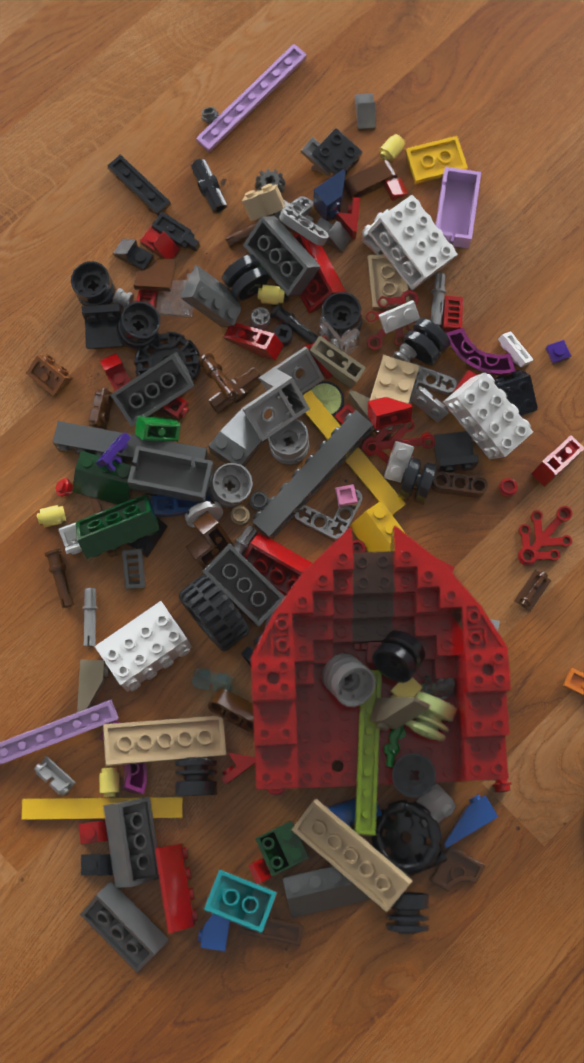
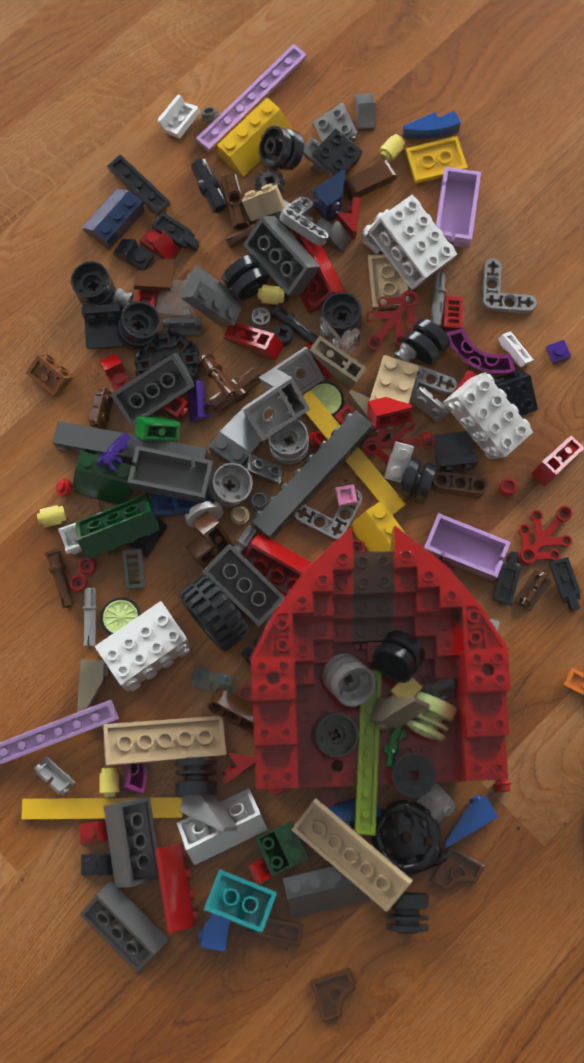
(73, 583): none -> red plate
(82, 566): none -> red plate
(114, 217): none -> dark blue slope
(118, 613): none -> yellowish green wheel
(178, 117): none -> white bracket
(183, 325): none -> dark grey hinge
(196, 406): none -> dark purple plate
(206, 841): none -> white slope
(208, 810): none -> light grey slope
(236, 210): none -> reddish brown piece
(241, 145): none -> yellow slope
(245, 692): none -> red plate
(264, 469): none -> dark grey hinge
(281, 148): none -> black wheel
(316, 439): none -> red plate
(328, 797): none -> red plate
(331, 991): none -> reddish brown tile
(336, 118): none -> light grey hinge
(343, 726): none -> pearl dark grey wheel
(395, 188): red slope -> none
(399, 316): white plate -> none
(432, 126): none -> blue slope
(466, 547): none -> lavender piece
(495, 294): none -> light grey beam
(507, 580): none -> black hinge
(566, 582): none -> black hinge

